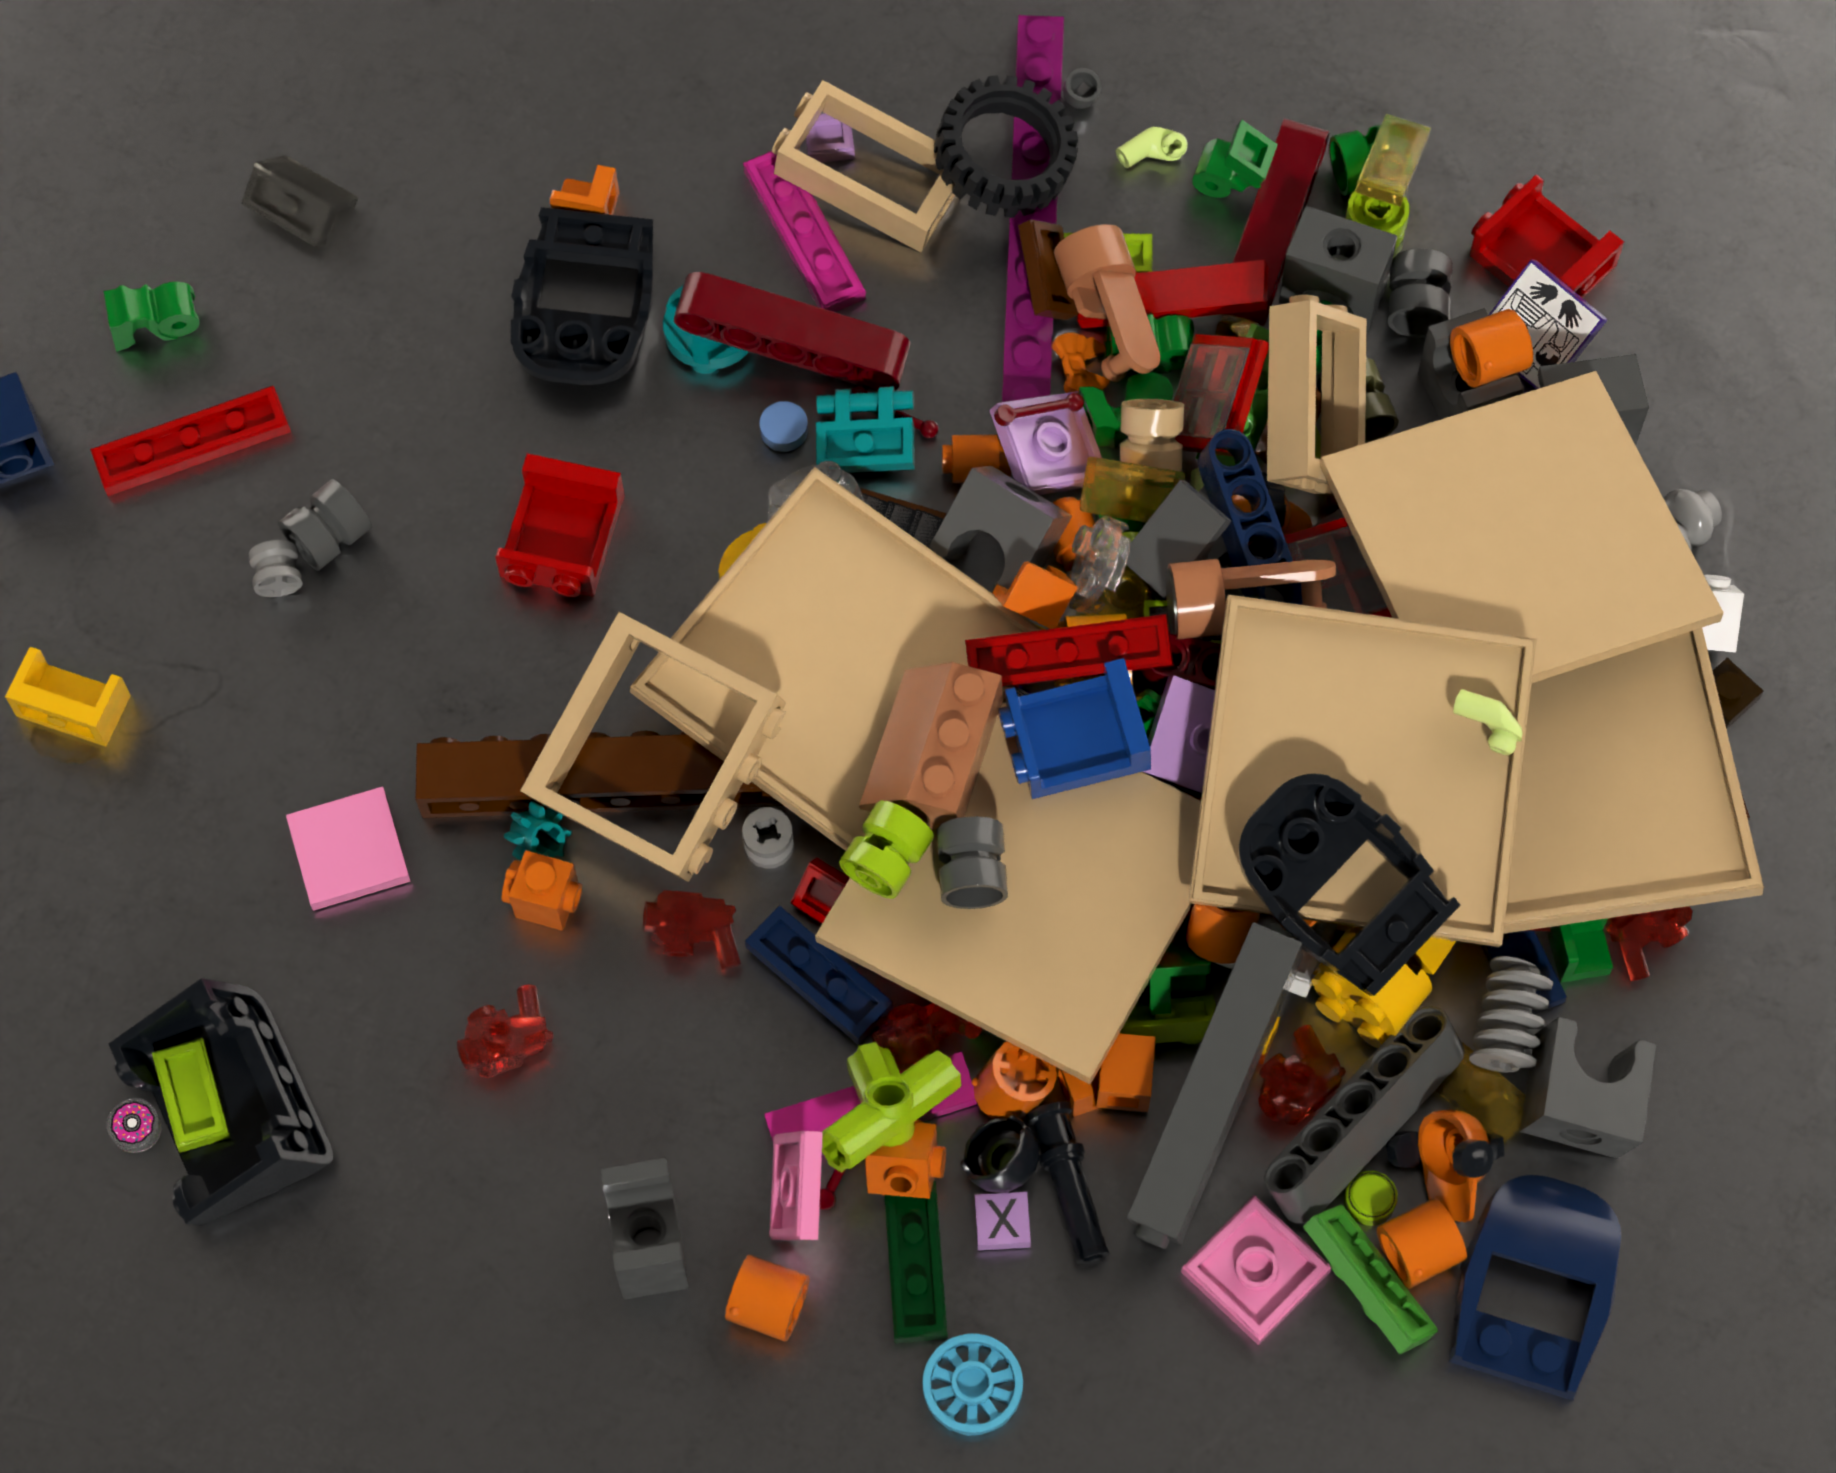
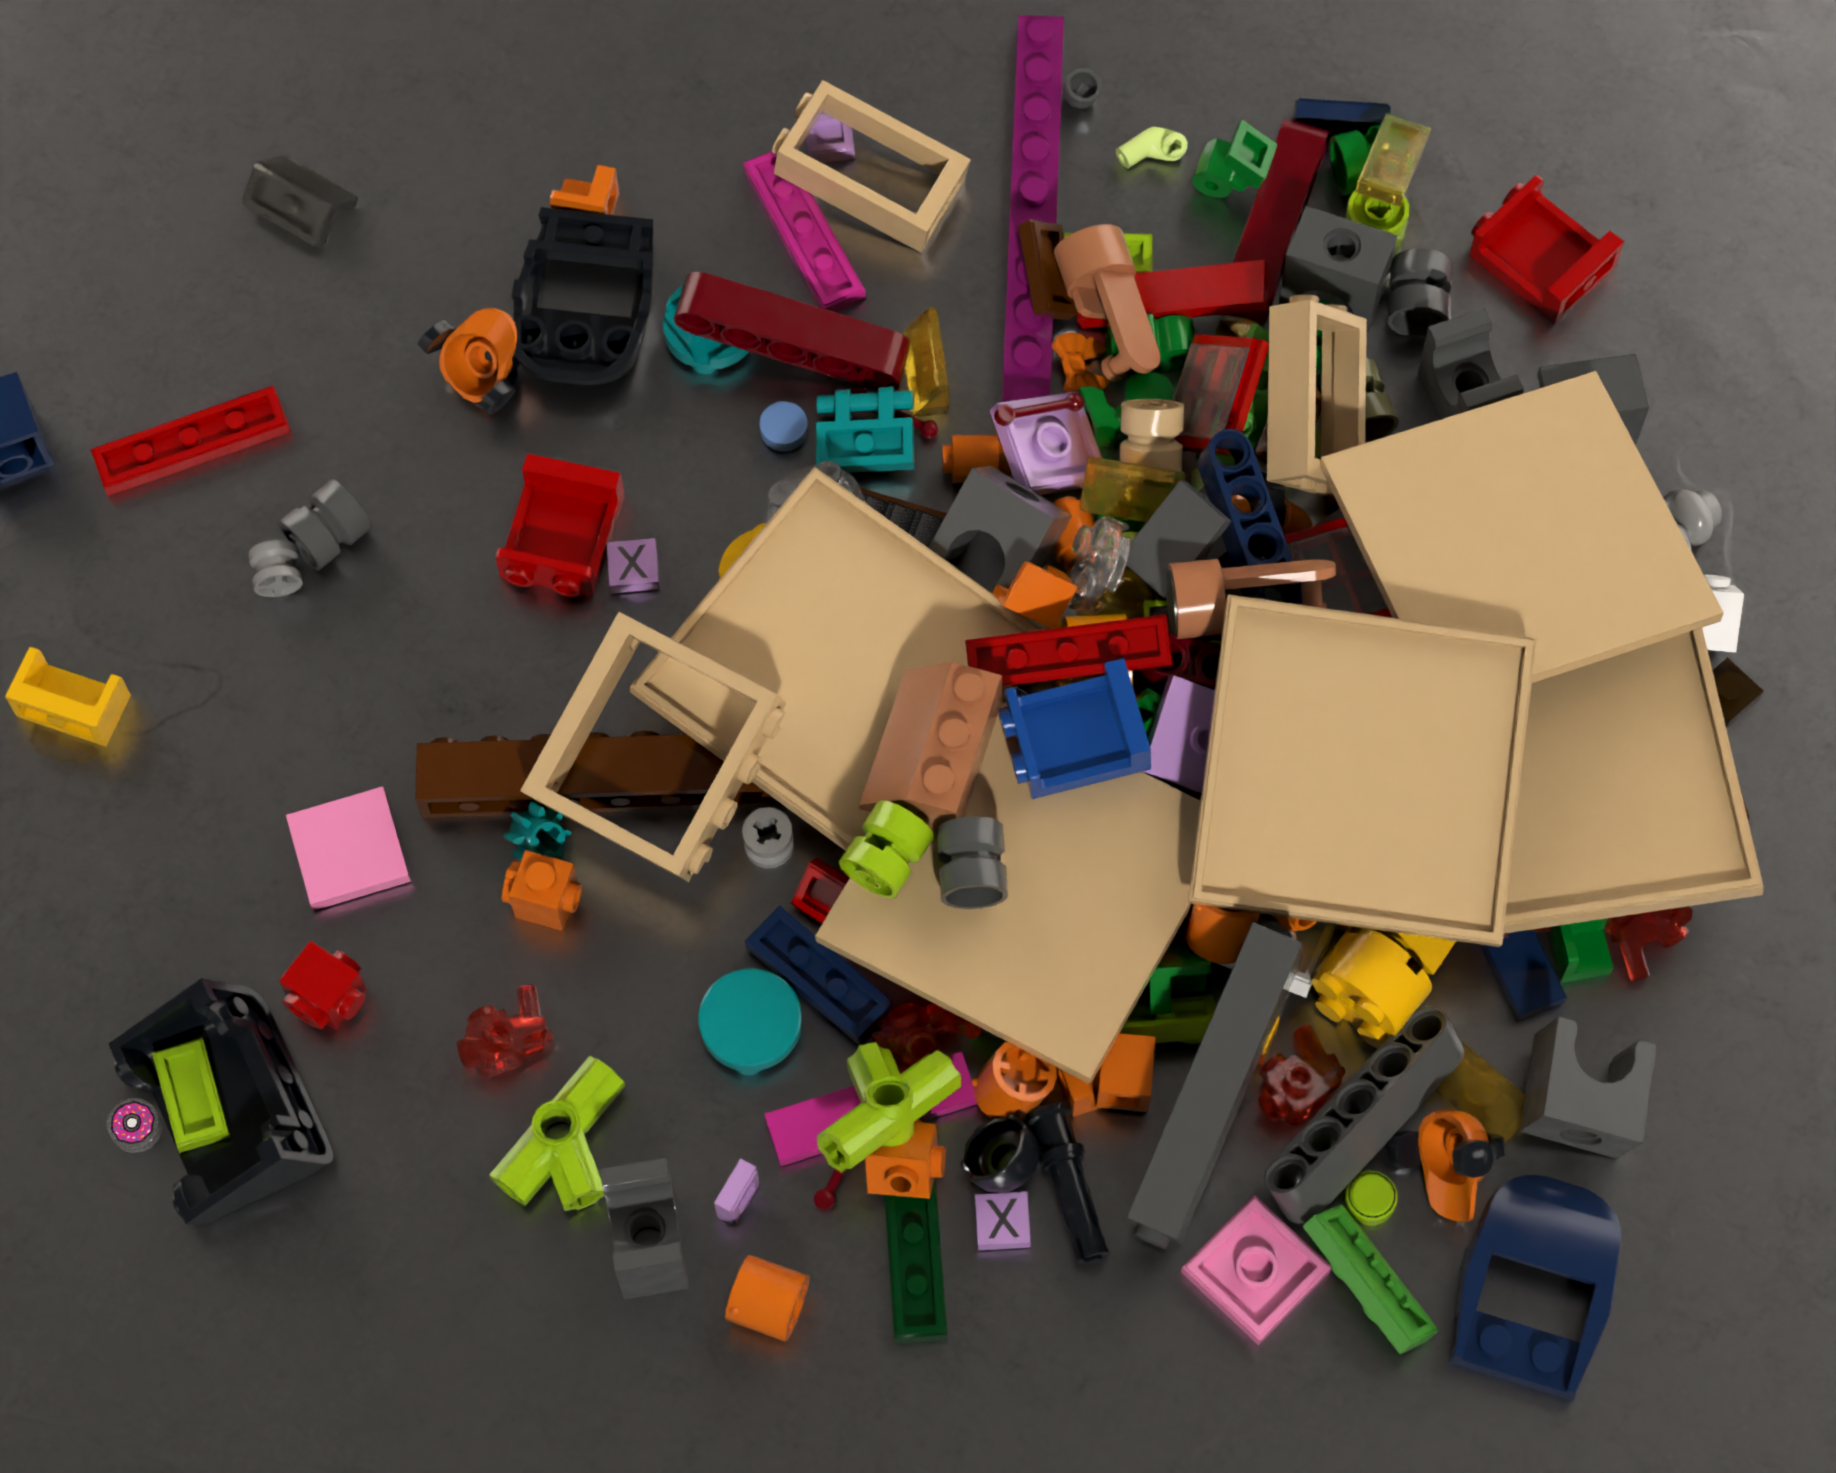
(164, 311): green leg -> none
(323, 987): none -> red brick
(477, 356): none -> orange cap
(567, 1158): none -> lime piece
(632, 565): none -> lavender tile
(686, 918): clear red piece -> none
(737, 1192): none -> lavender tile
(750, 1020): none -> teal tile
(796, 1186): bright pink tile -> none
(926, 365): none -> clear yellow slope
(972, 1384): medium azure wheel -> none
(1019, 103): black tyre -> none
(1303, 840): black slope -> none
(1341, 110): none -> dark blue tile
(1421, 1243): orange piece -> none
(1491, 348): orange piece -> none
(1495, 715): yellowish green arm -> none
(1509, 1015): light grey piece -> none
(1554, 315): tile -> none

